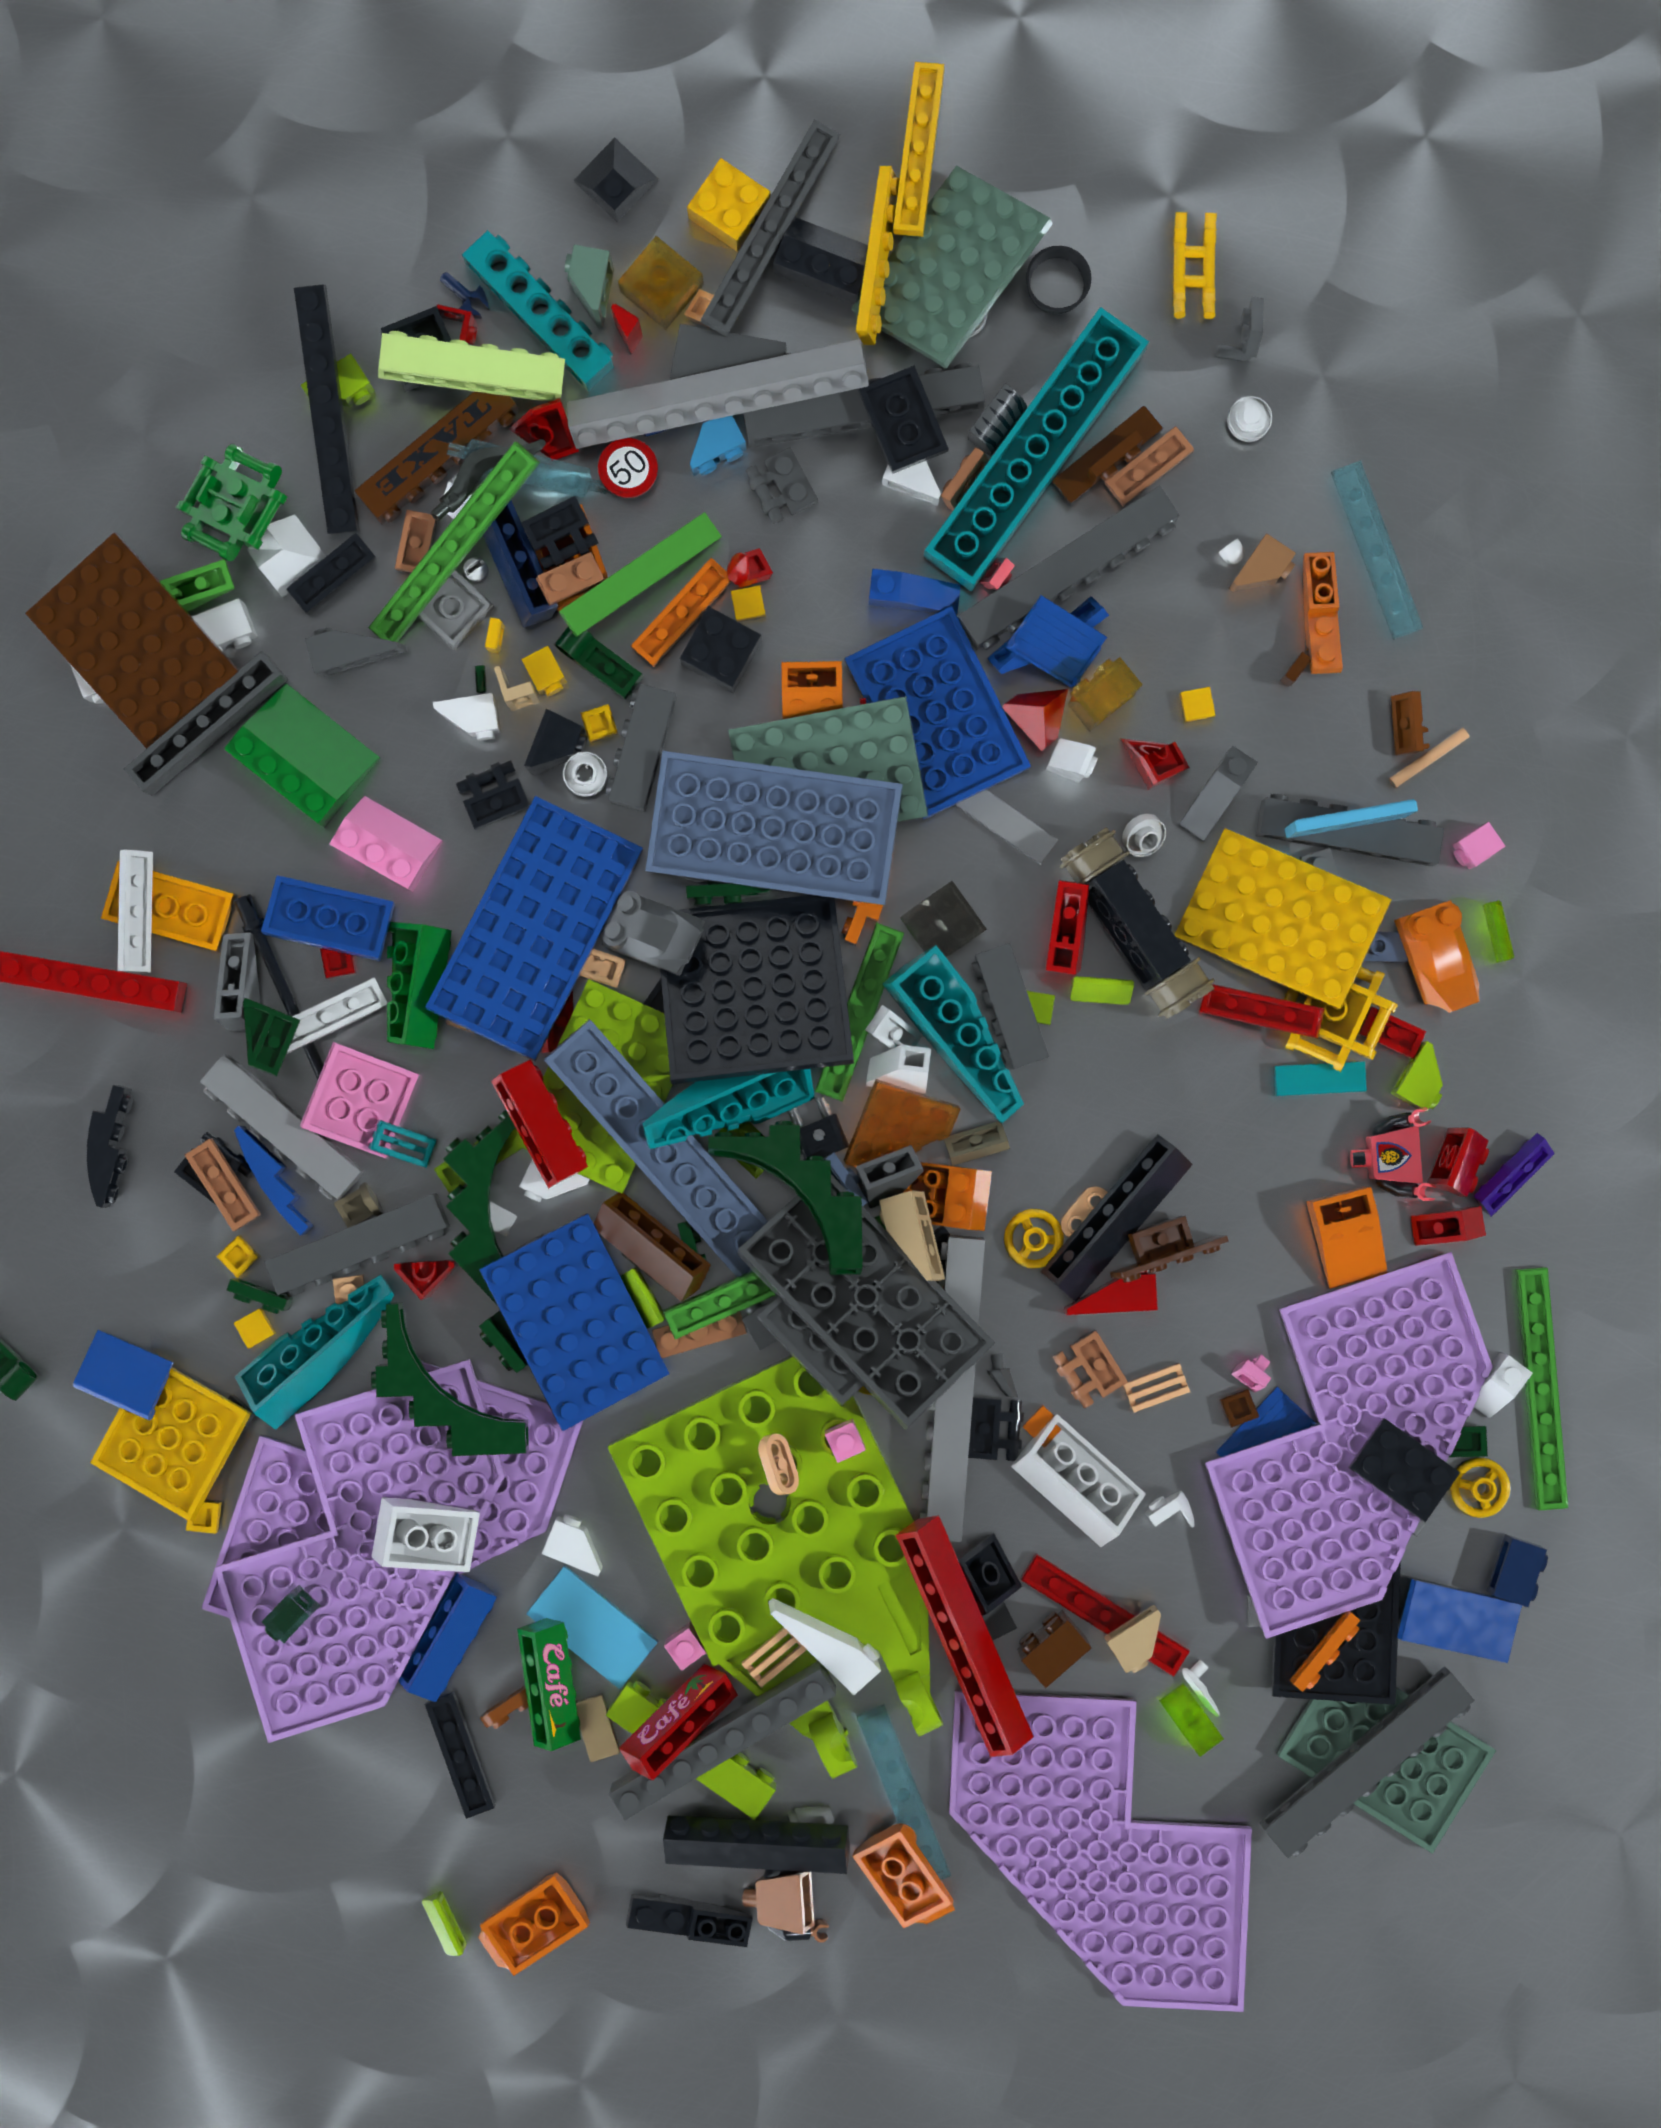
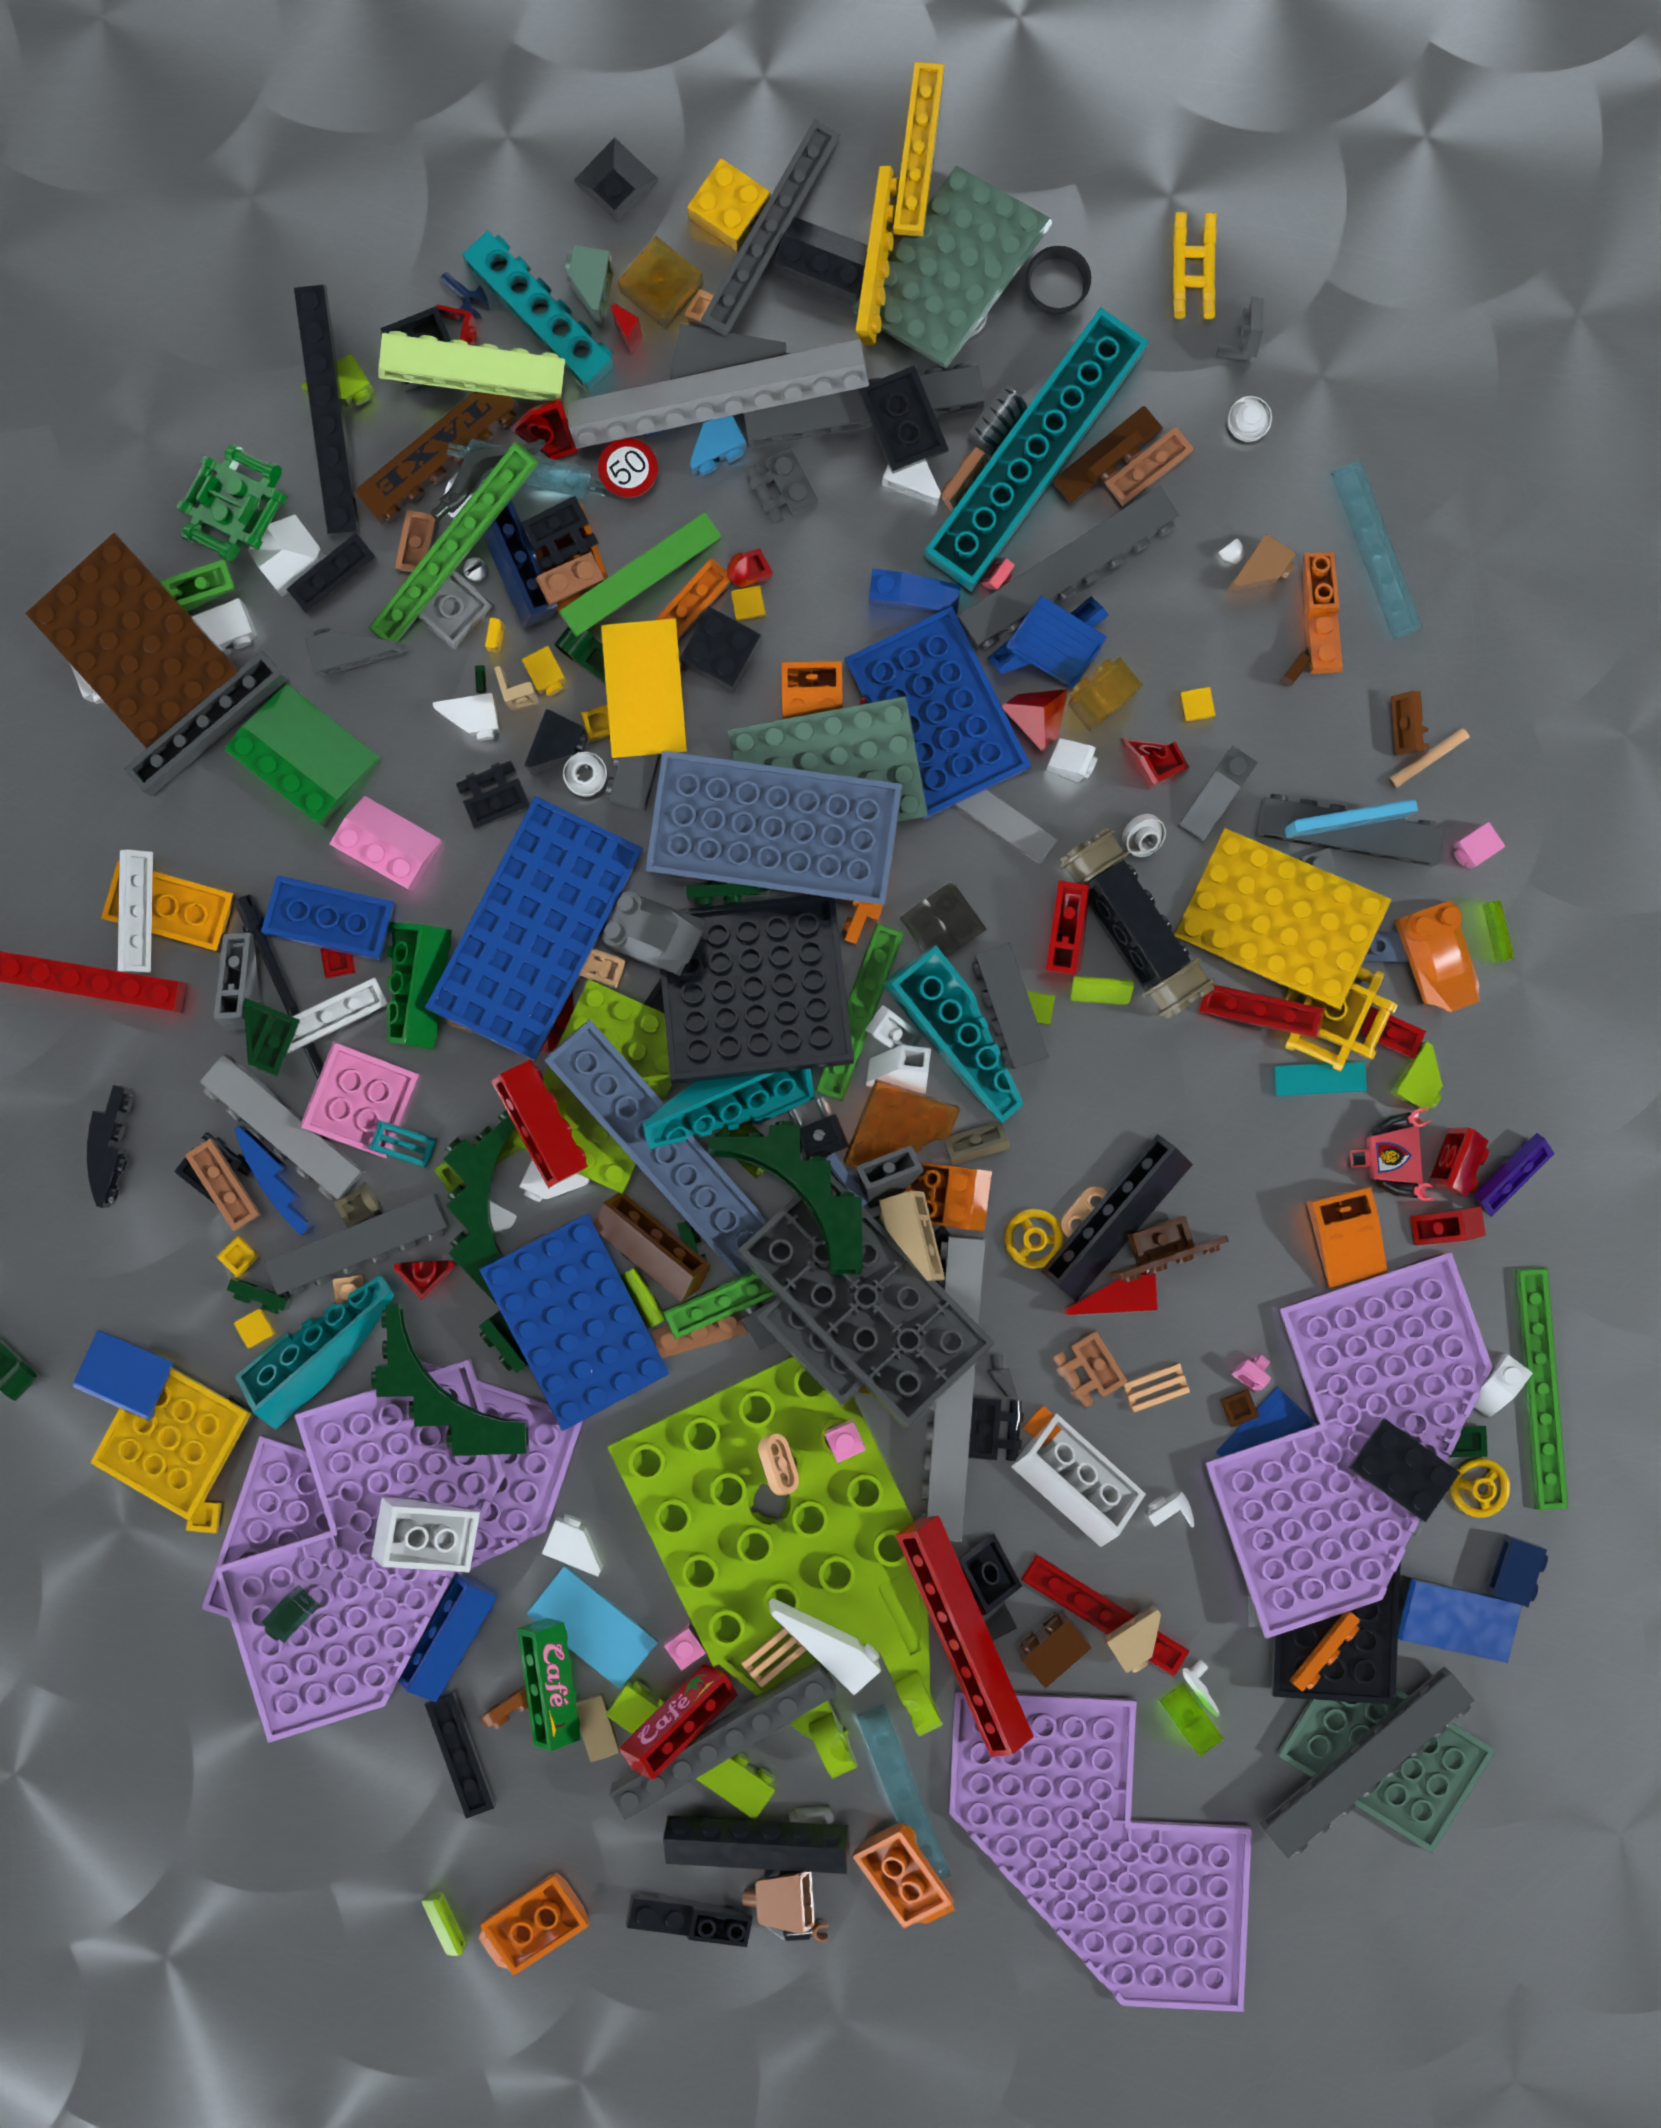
(643, 688): none -> yellow sticker

